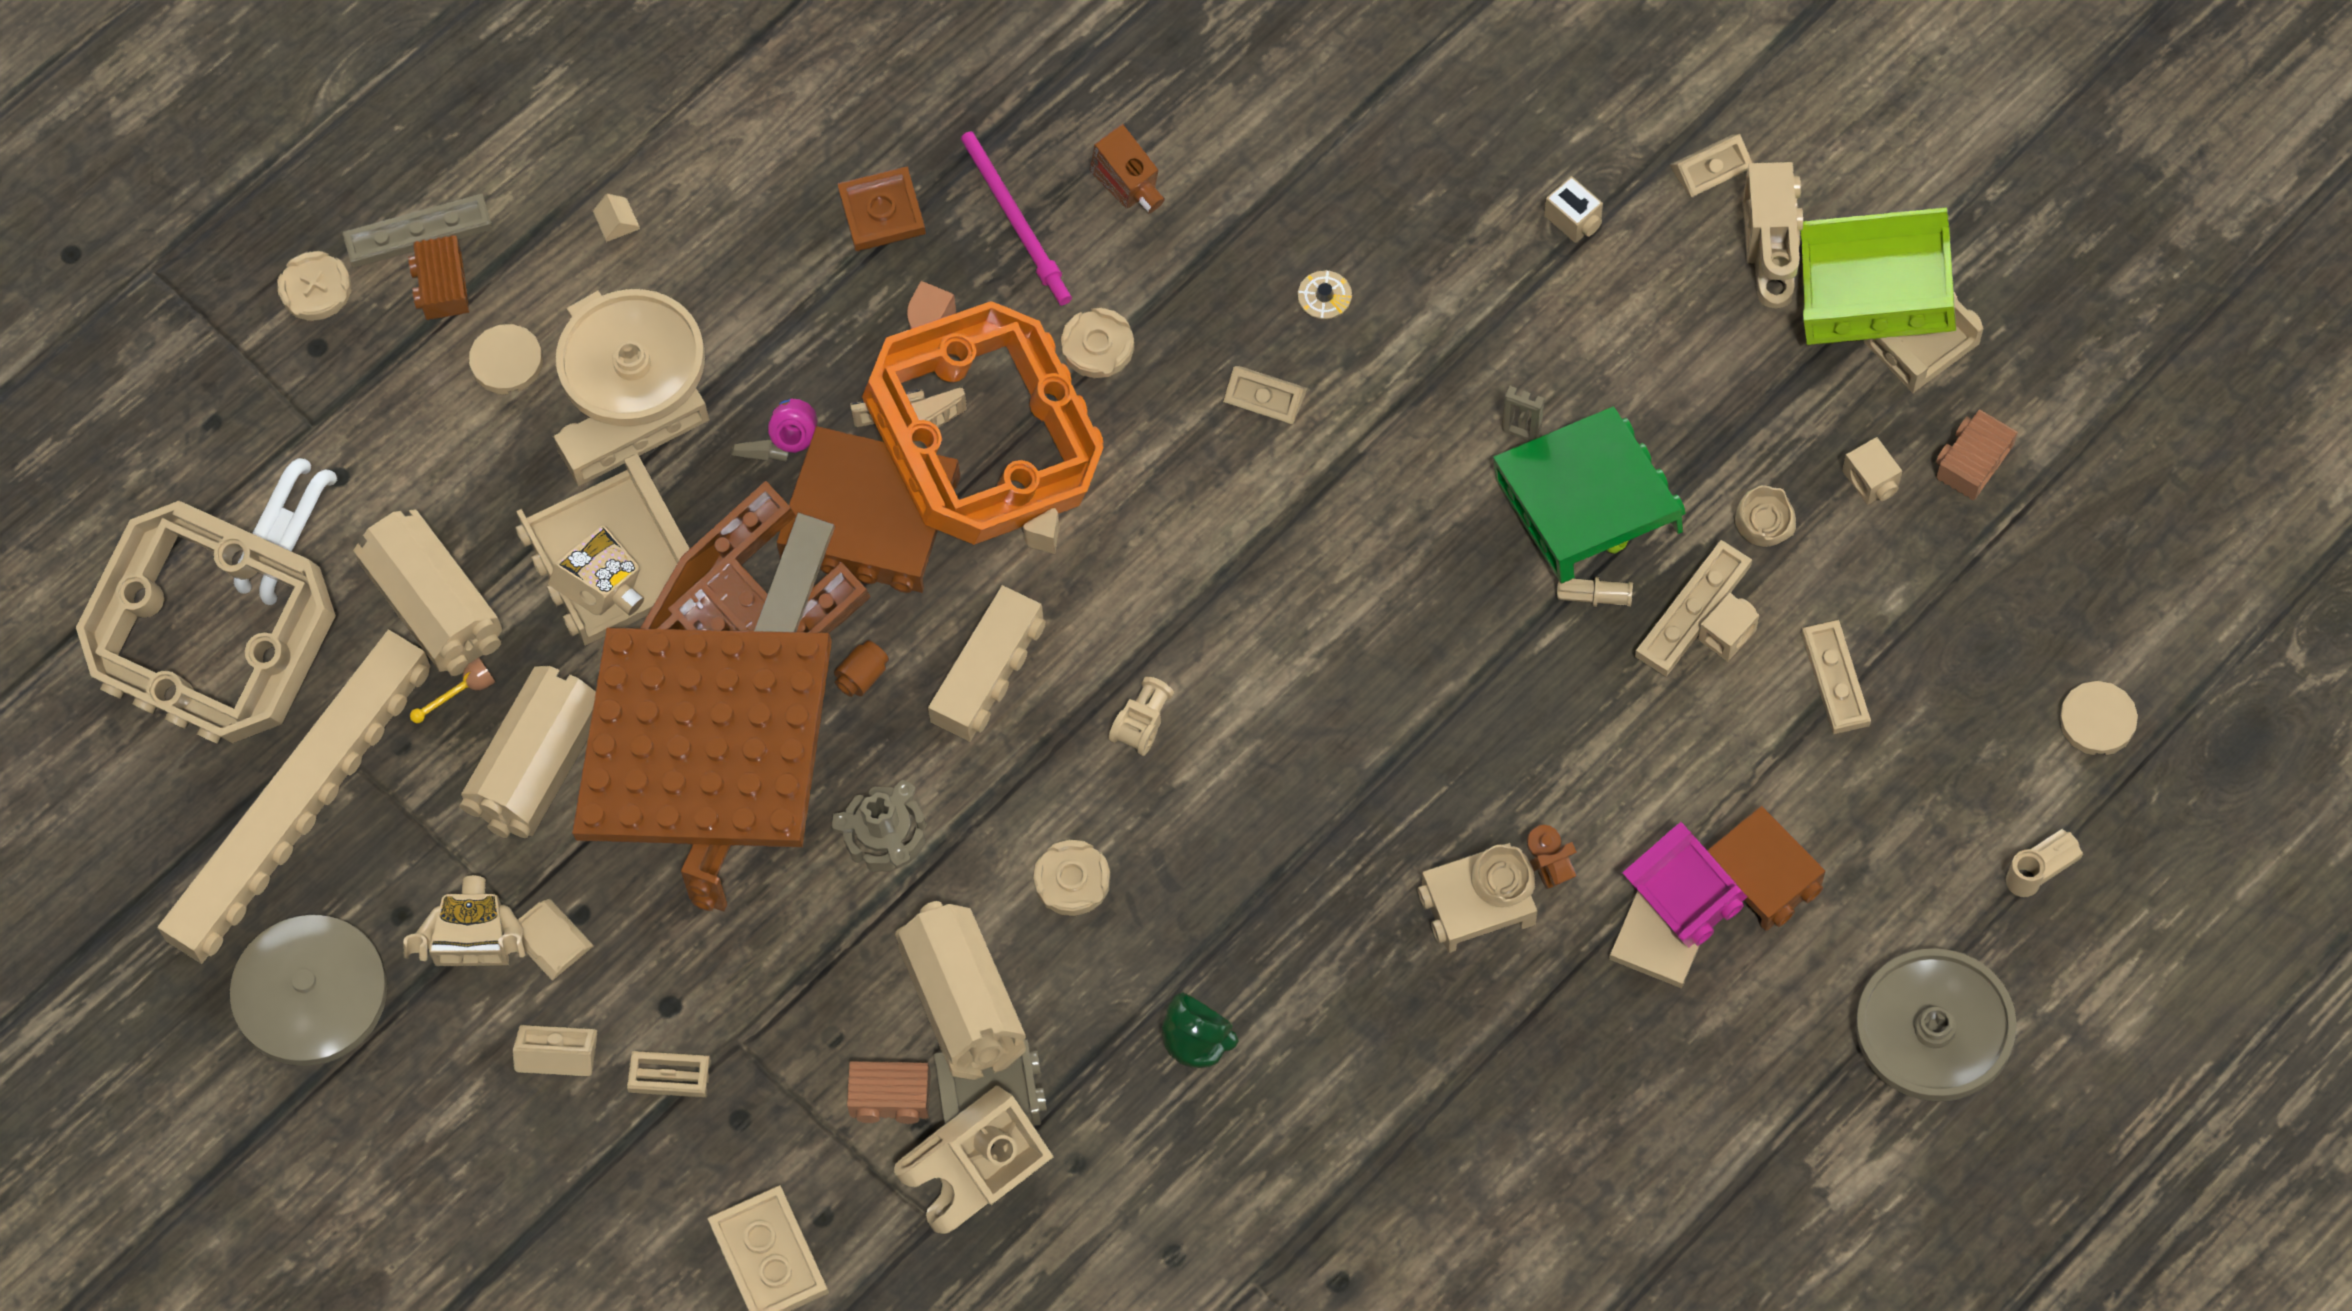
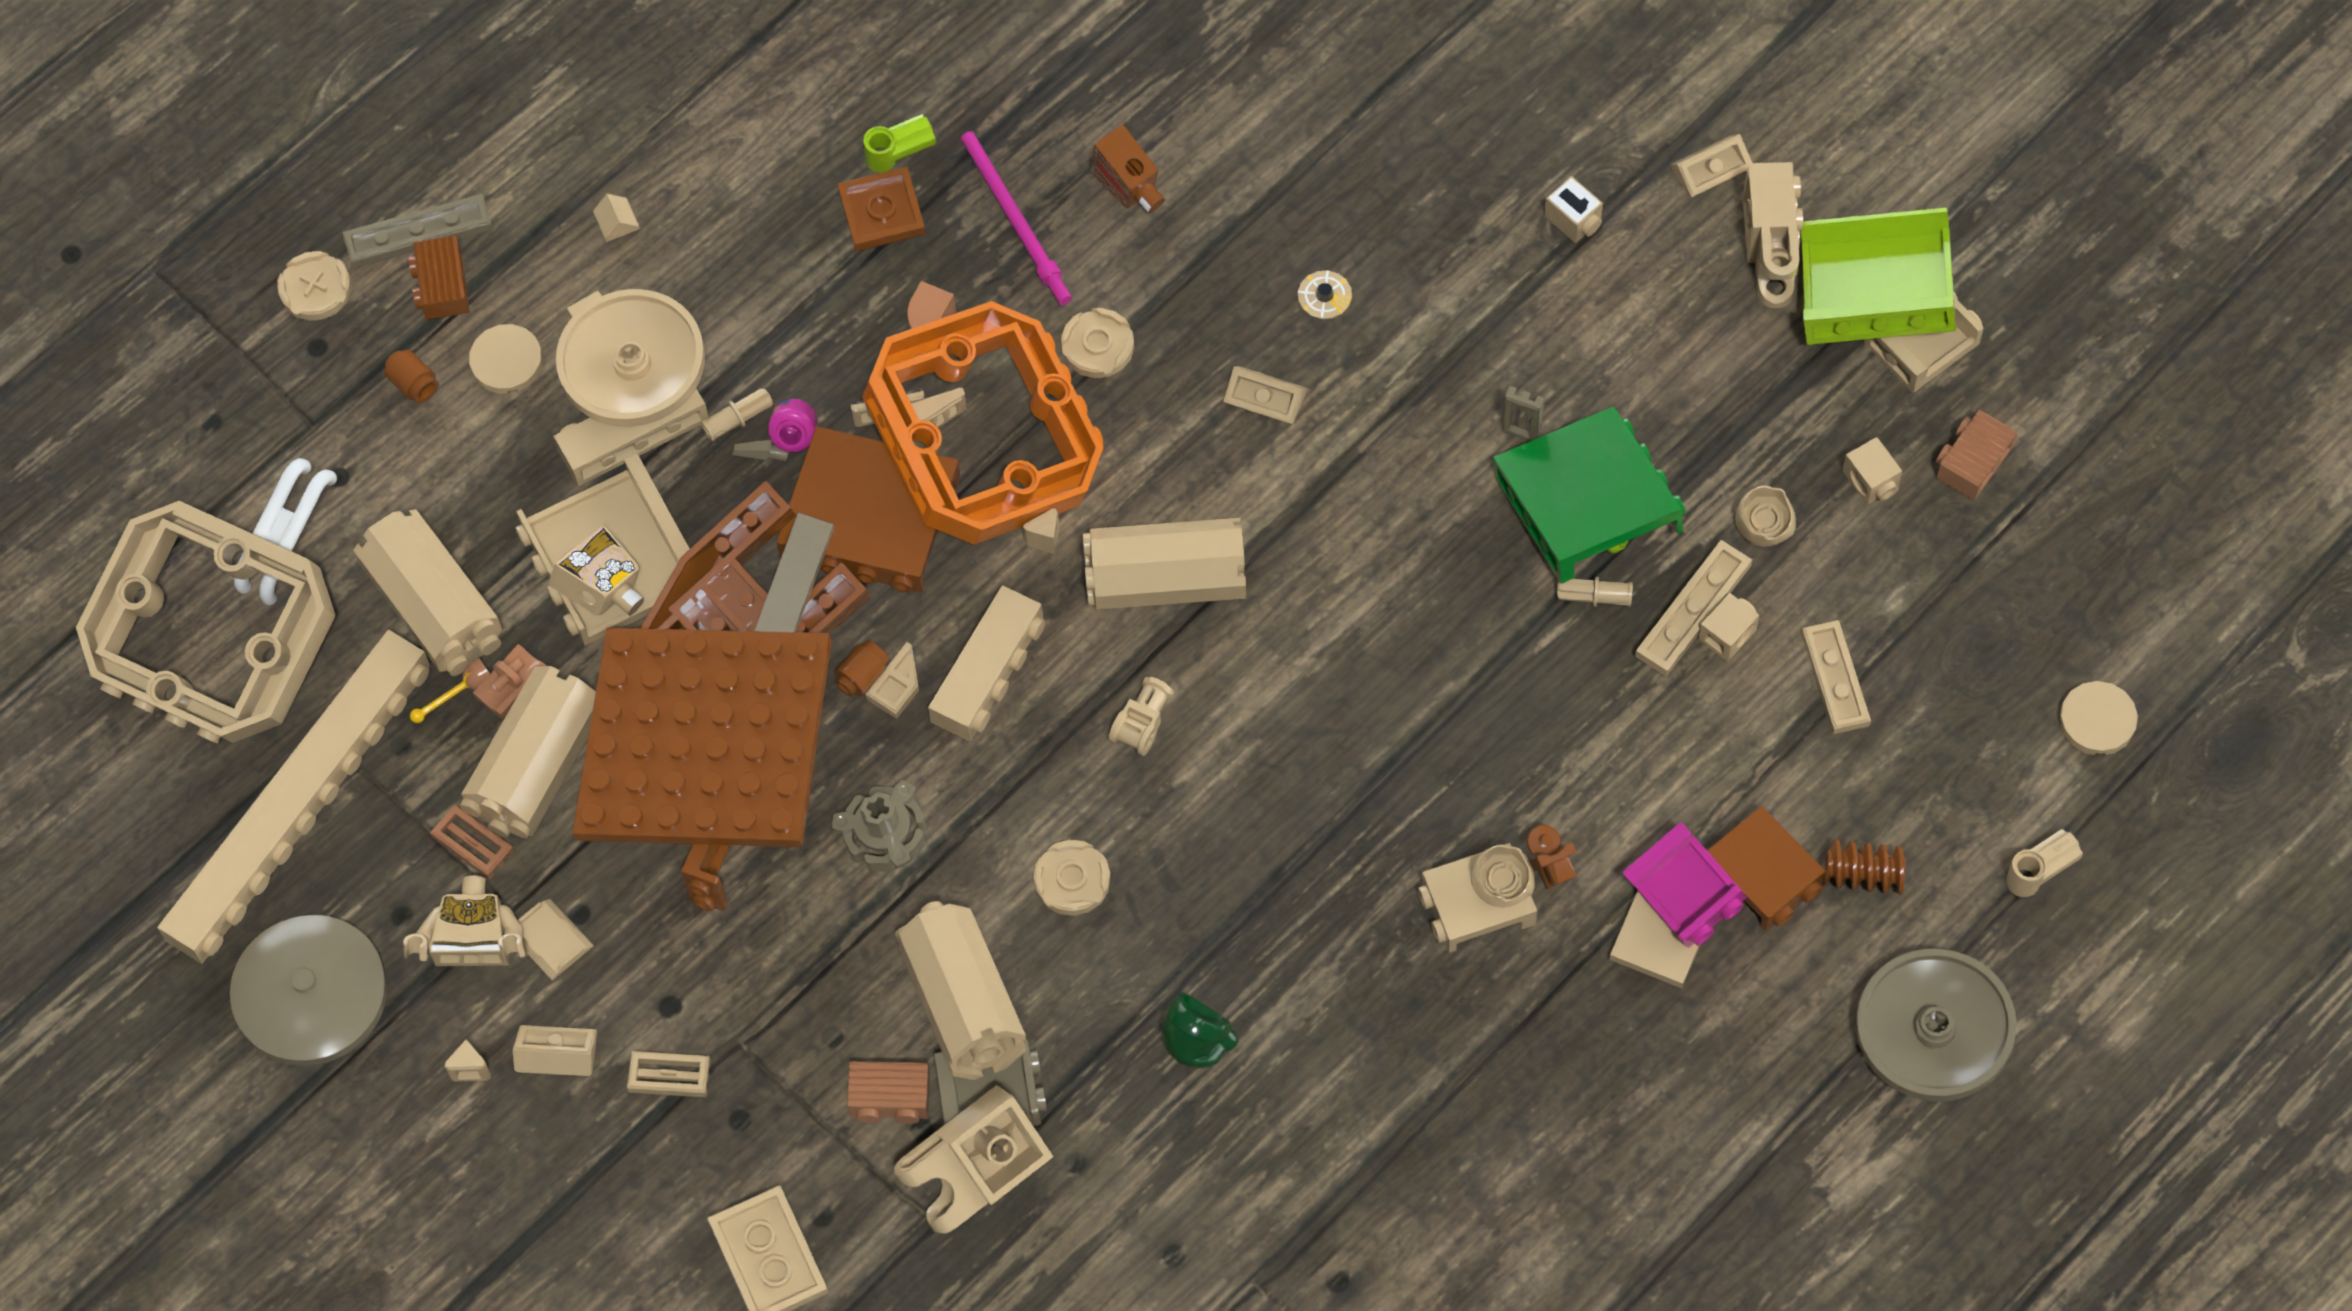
(410, 376): none -> dark orange brick
(467, 1065): none -> tan slope
(495, 860): none -> nougat tile
(506, 681): none -> nougat hips
(736, 414): none -> tan axle
(897, 684): none -> tan tile
(898, 141): none -> lime piece
(1165, 563): none -> tan brick
(1865, 866): none -> dark orange piece

